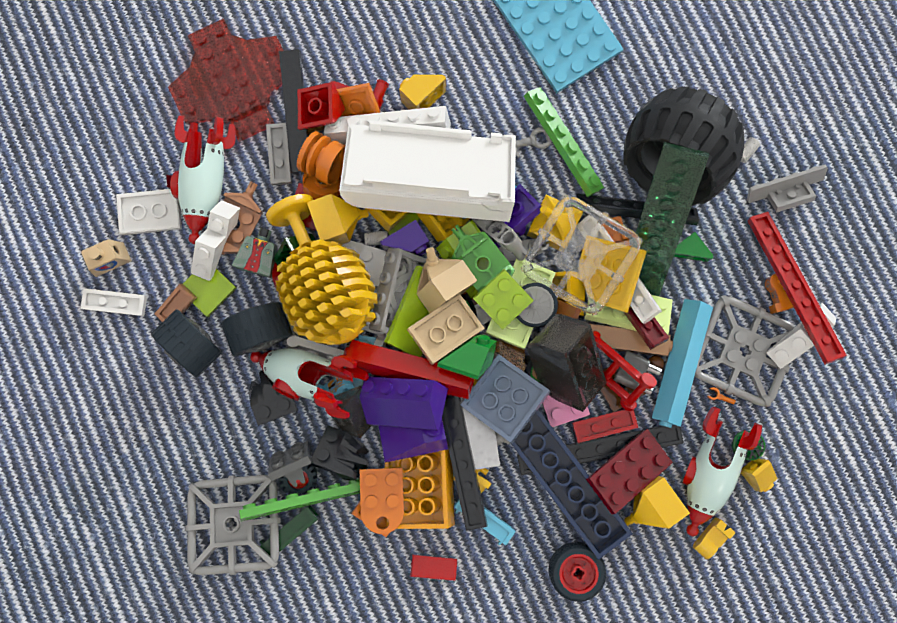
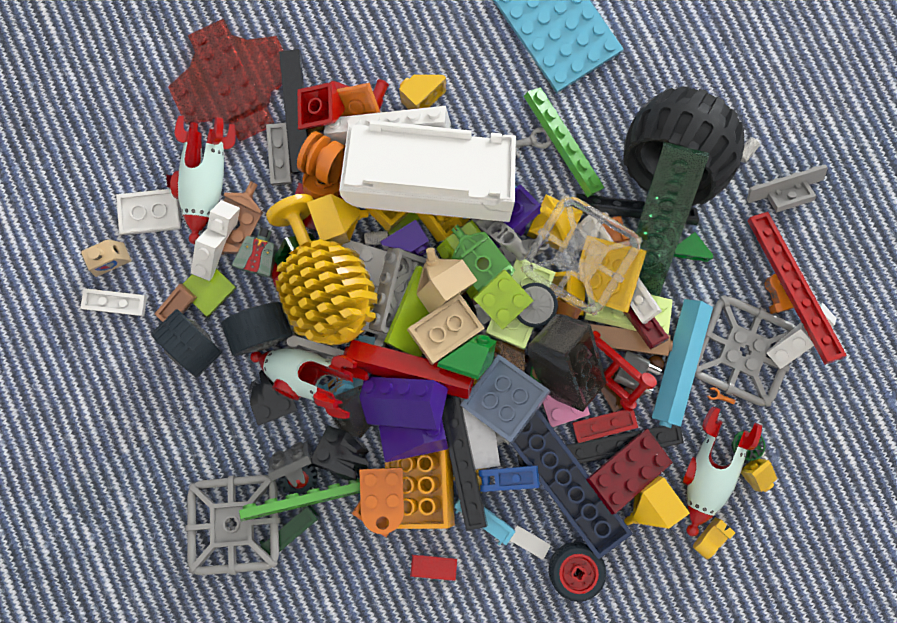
(510, 478): none -> blue plate
(530, 542): none -> white sticker

